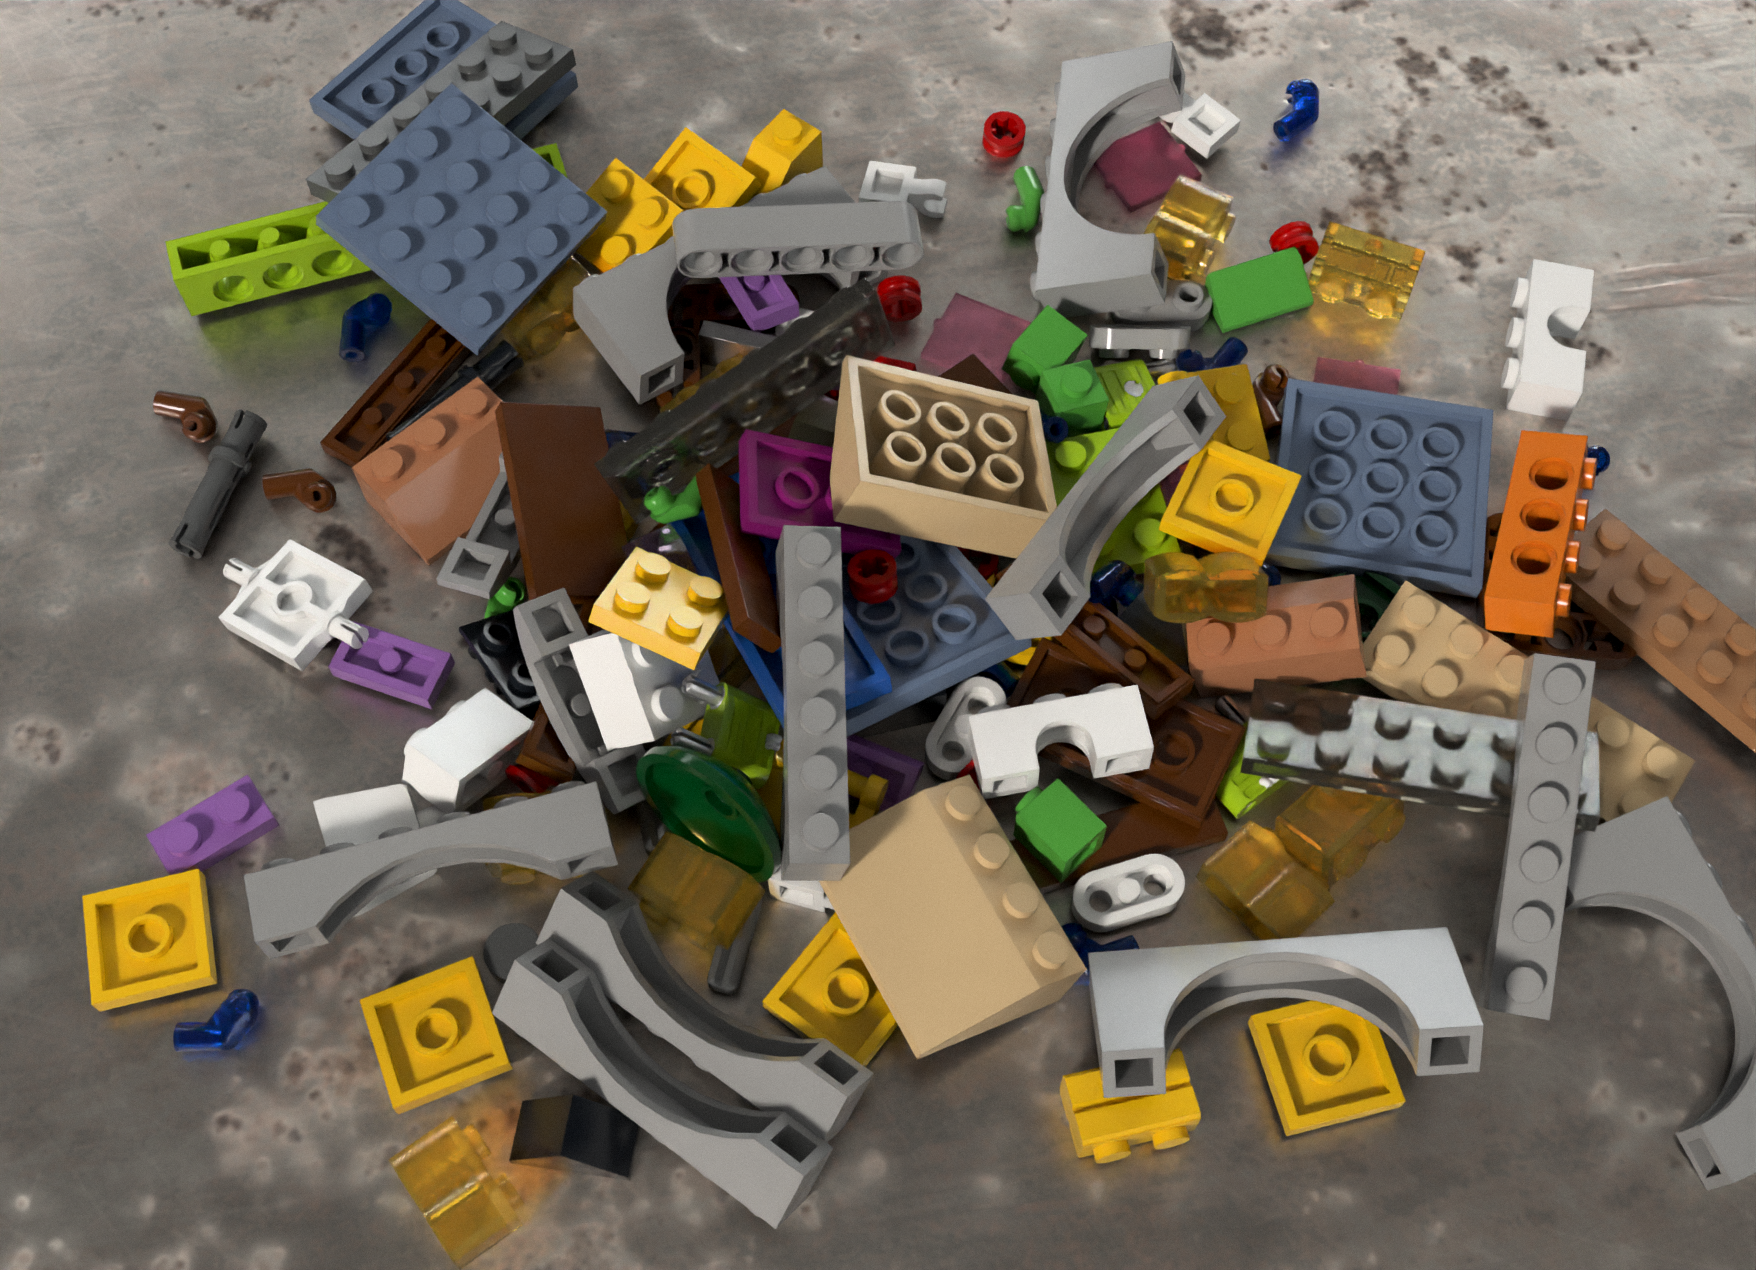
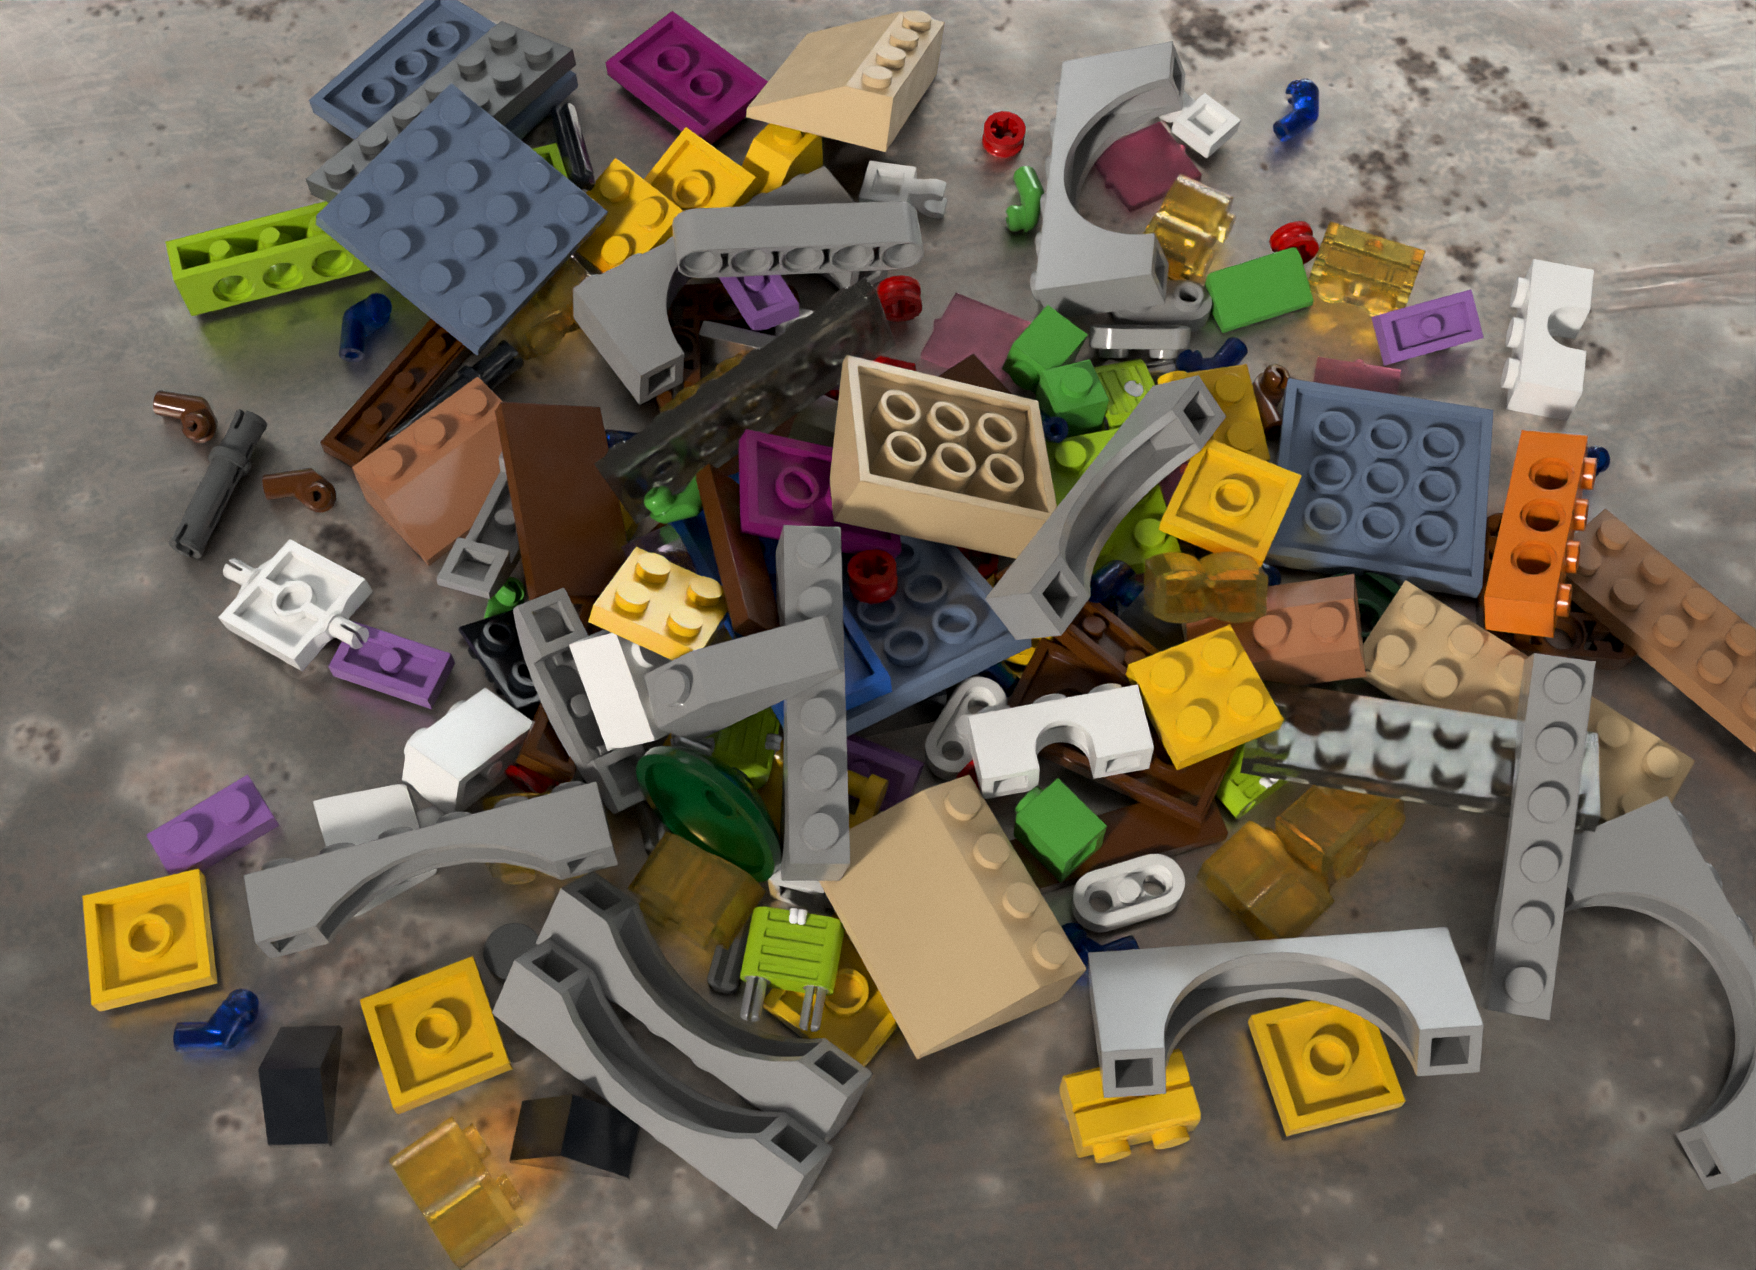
(301, 1086): none -> black slope
(572, 146): none -> black axle
(686, 78): none -> magenta plate
(741, 677): none -> light grey slope
(791, 954): none -> lime piece
(855, 79): none -> tan slope
(1204, 697): none -> yellow plate
(1427, 327): none -> medium lavender plate

